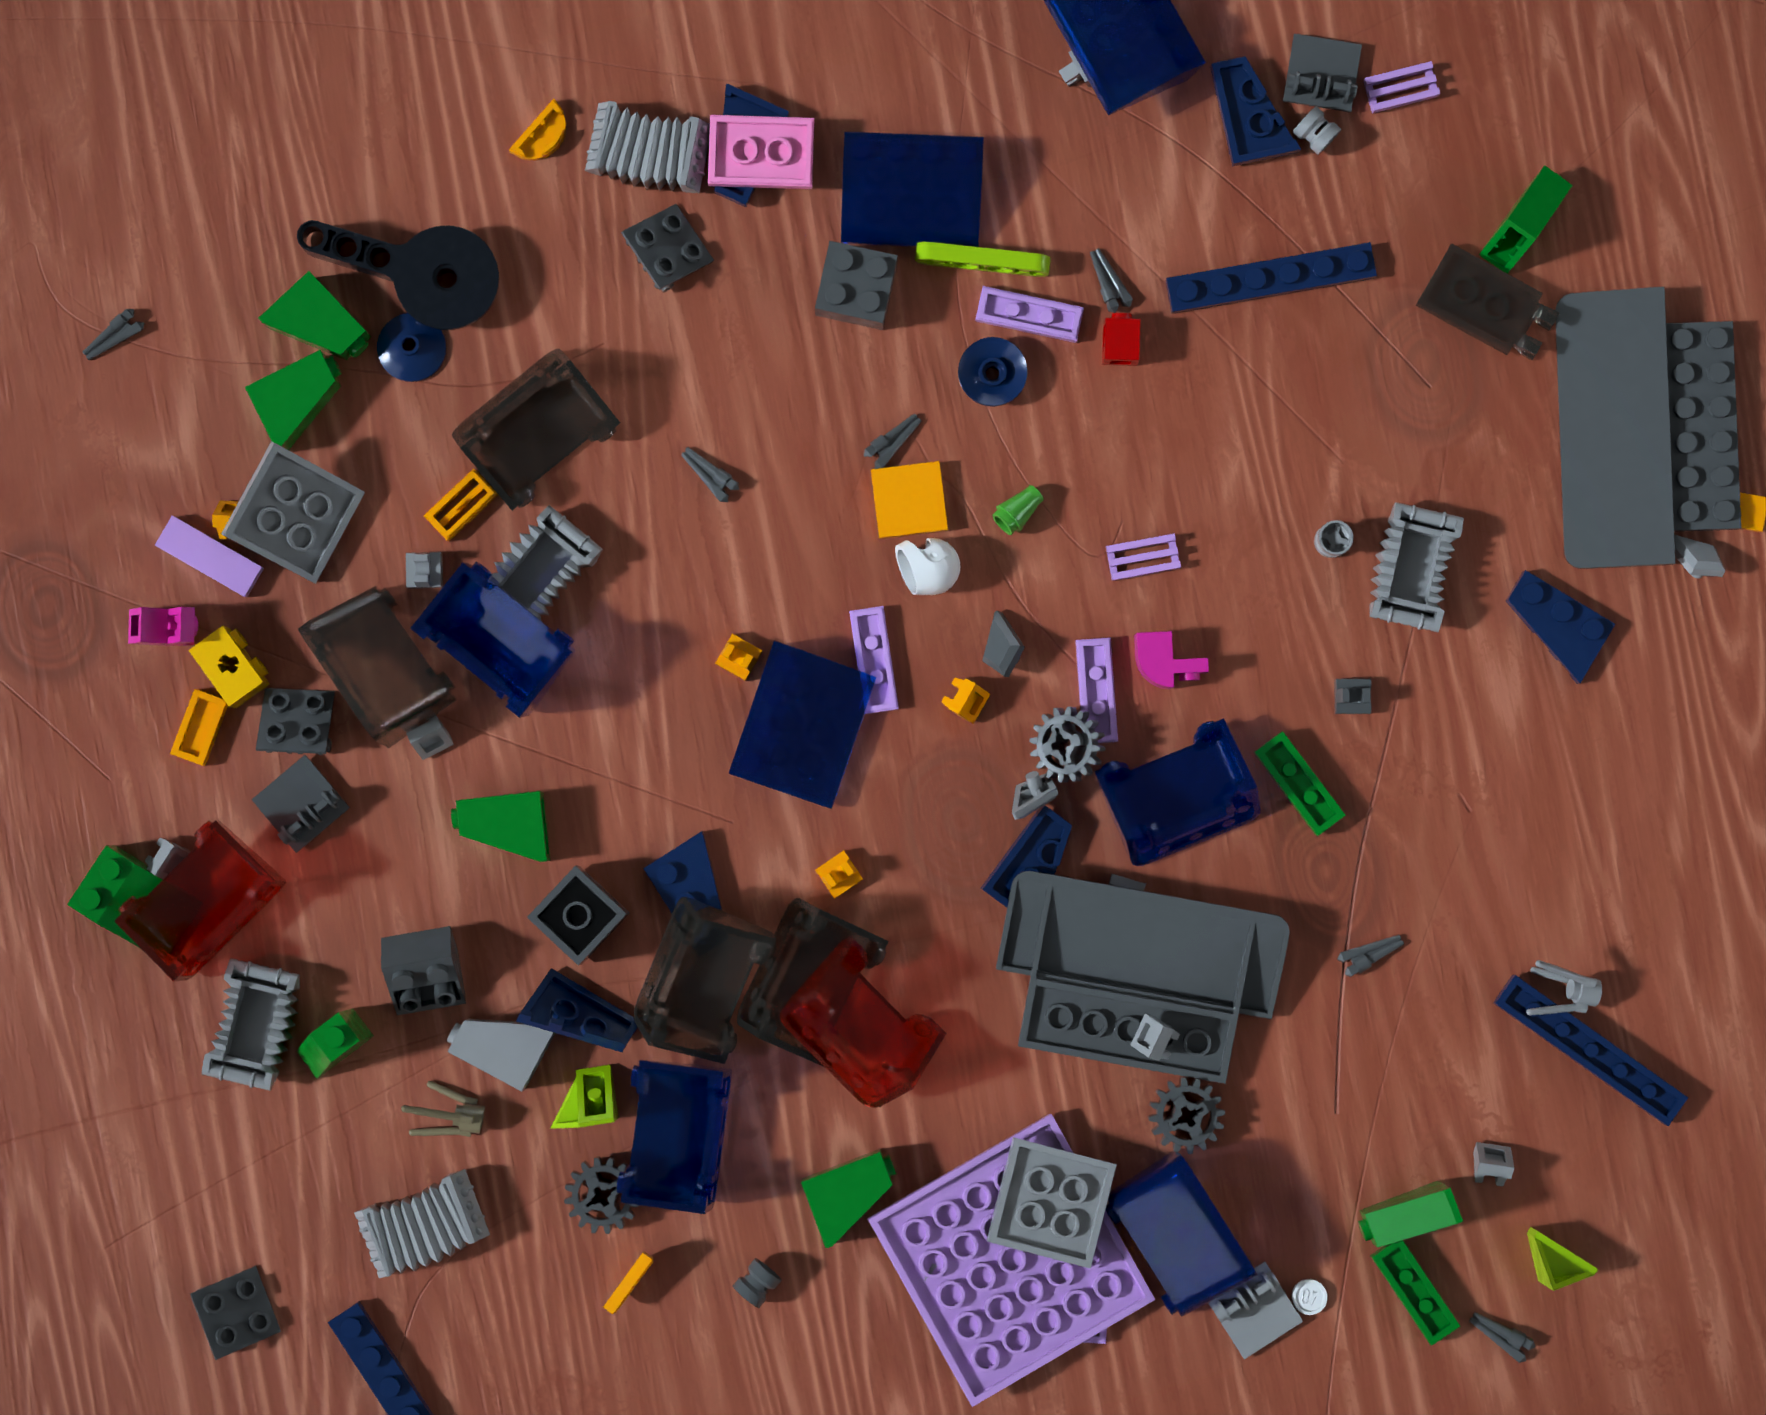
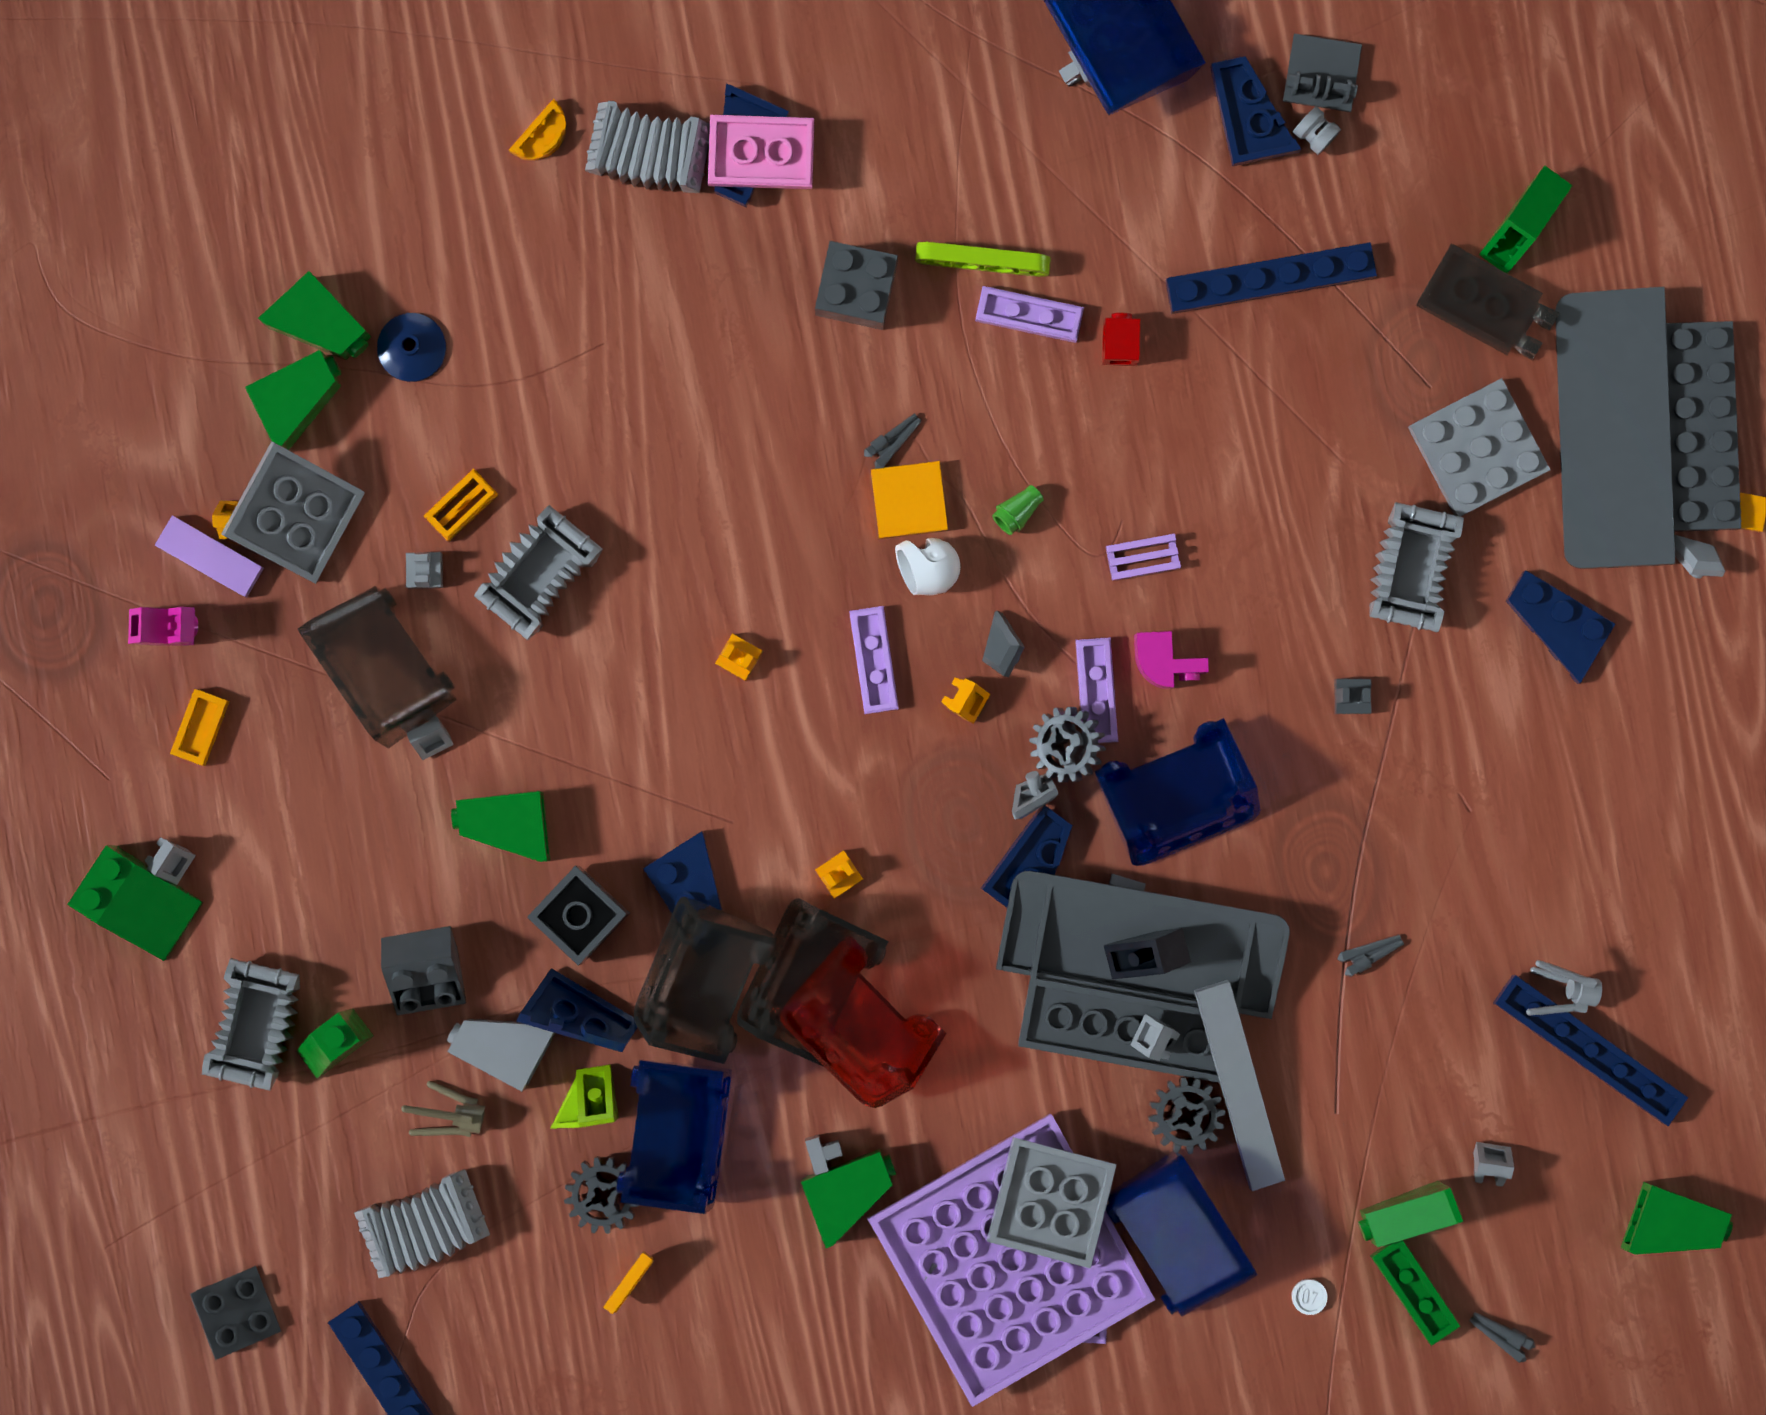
(114, 334): dark grey piece -> none
(201, 903): clear red windscreen -> none
(212, 657): yellow brick -> none
(295, 721): dark grey hinge -> none
(300, 804): dark grey hinge -> none
(416, 270): black beam -> none
(495, 637): clear blue windscreen -> none
(533, 427): clear smoke windscreen -> none
(667, 247): dark grey hinge -> none
(713, 477): dark grey piece -> none
(755, 1285): dark grey wheel -> none
(802, 725): clear blue slope -> none
(820, 1153): none -> light grey tile
(911, 189): clear blue slope -> none
(996, 354): dark blue dish -> none
(1111, 286): dark grey piece -> none
(1147, 954): none -> black slope
(1239, 1085): none -> light grey tile
(1256, 1312): light grey hinge -> none
(1299, 783): green plate -> none
(1338, 536): light grey wheel -> none
(1429, 79): lavender tile -> none
(1479, 448): none -> light grey plate
(1555, 1264): lime slope -> none
(1674, 1223): none -> green slope

